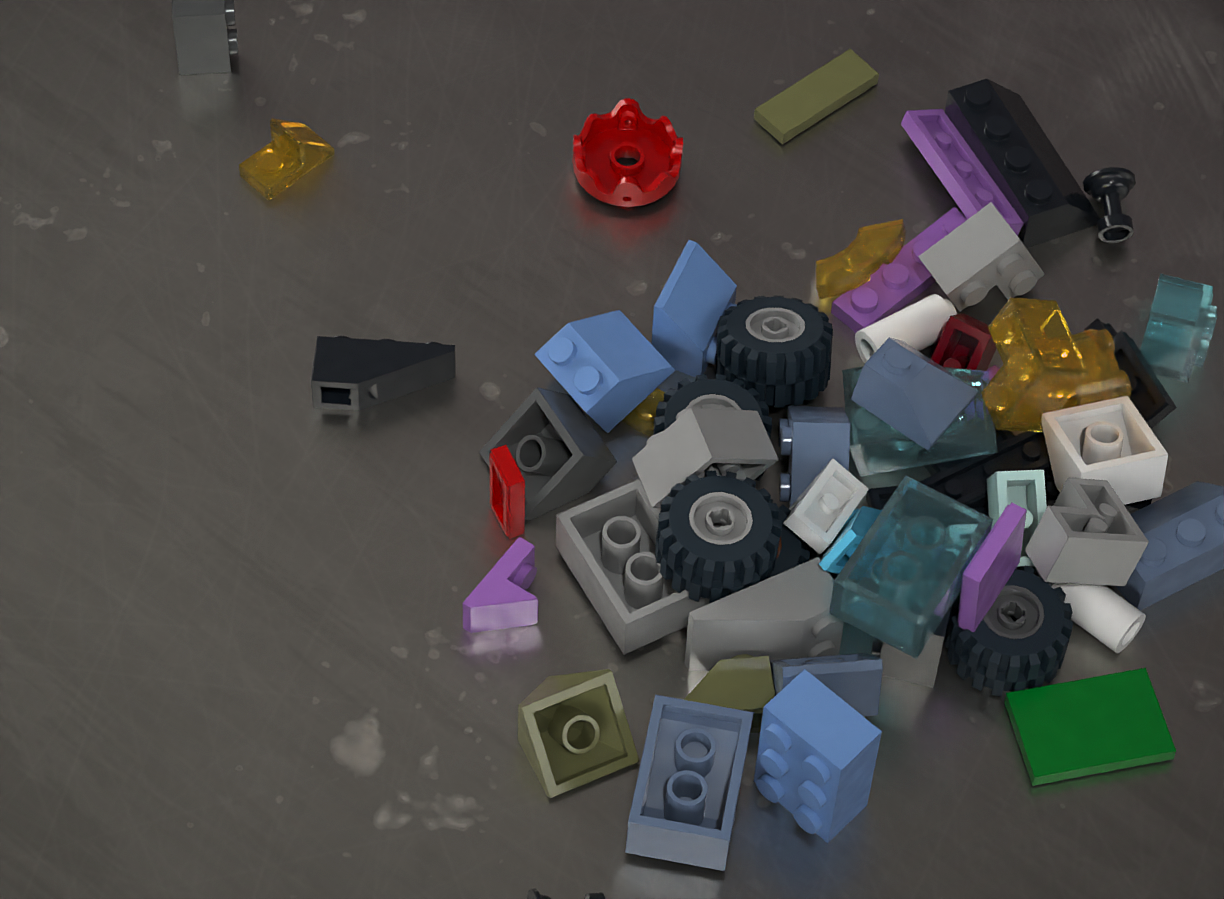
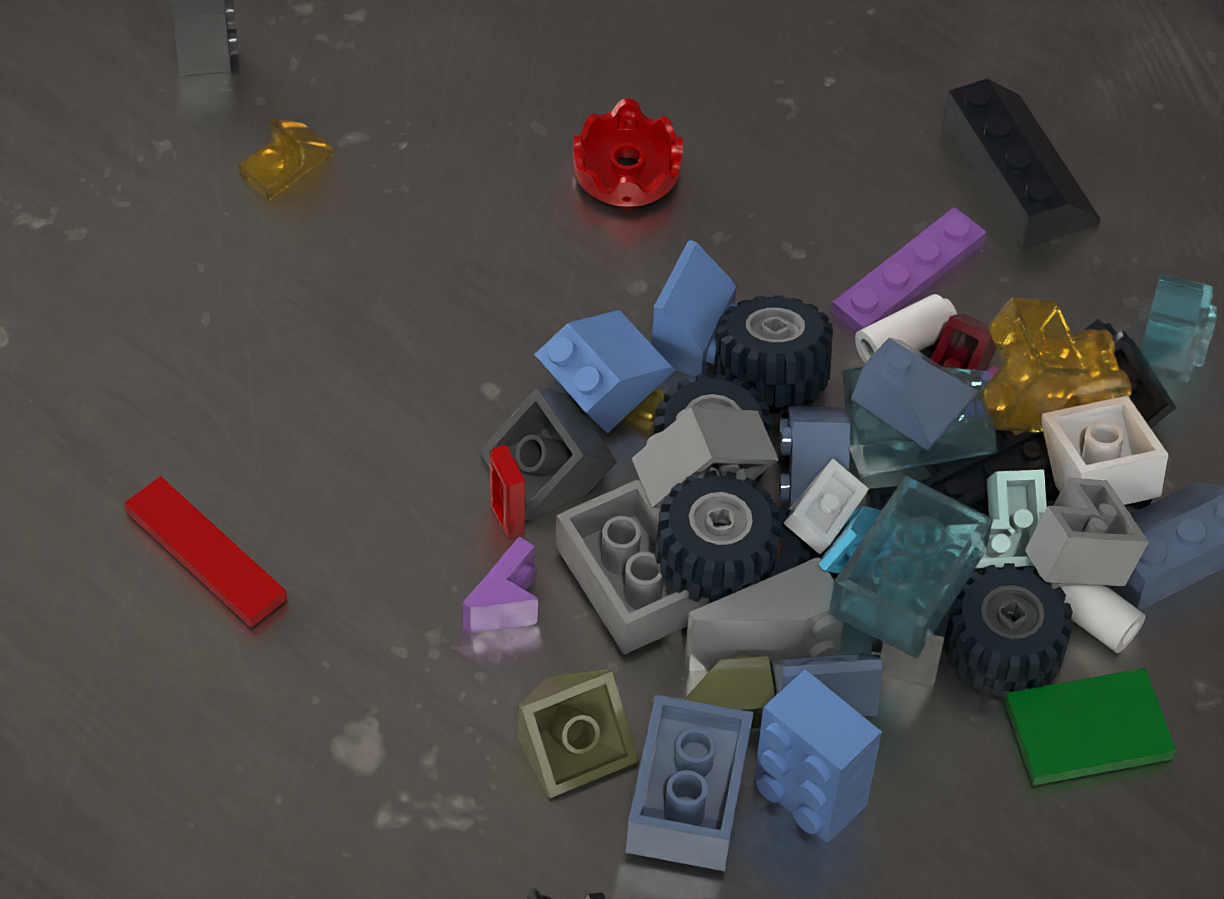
(206, 551): none -> red tile
(369, 372): black slope -> none
(816, 96): olive tile -> none
(863, 257): clear yellow tile -> none
(956, 164): medium lavender plate -> none
(978, 257): light grey brick -> none
(991, 567): medium lavender tile -> none
(1110, 187): black piece -> none

